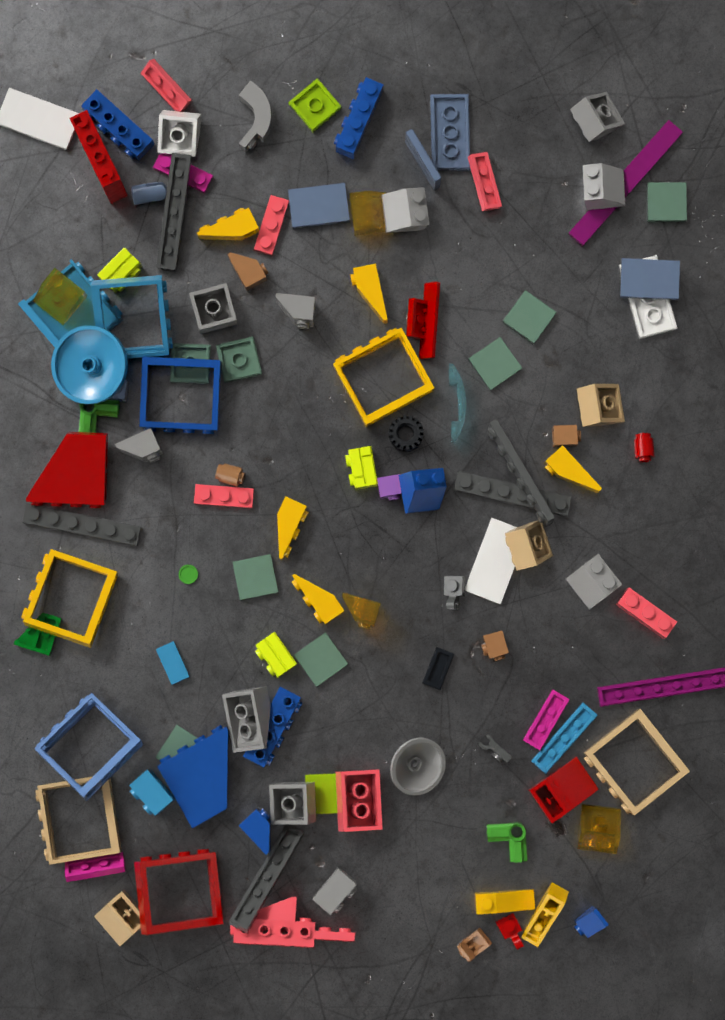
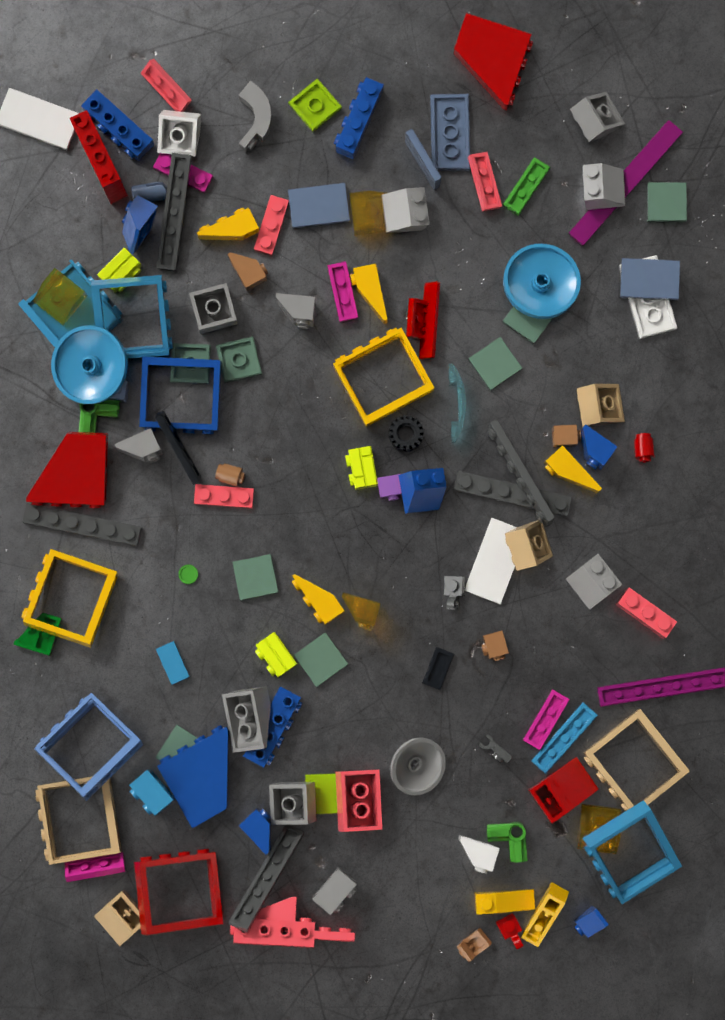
(138, 222): none -> blue slope
(178, 447): none -> black tile
(289, 518): yellow slope -> none
(342, 291): none -> dark pink plate
(480, 854): none -> white slope
(493, 55): none -> red slope
(526, 186): none -> bright green tile
(541, 281): none -> dark azure dish
(595, 448): none -> blue slope
(645, 878): none -> dark azure window

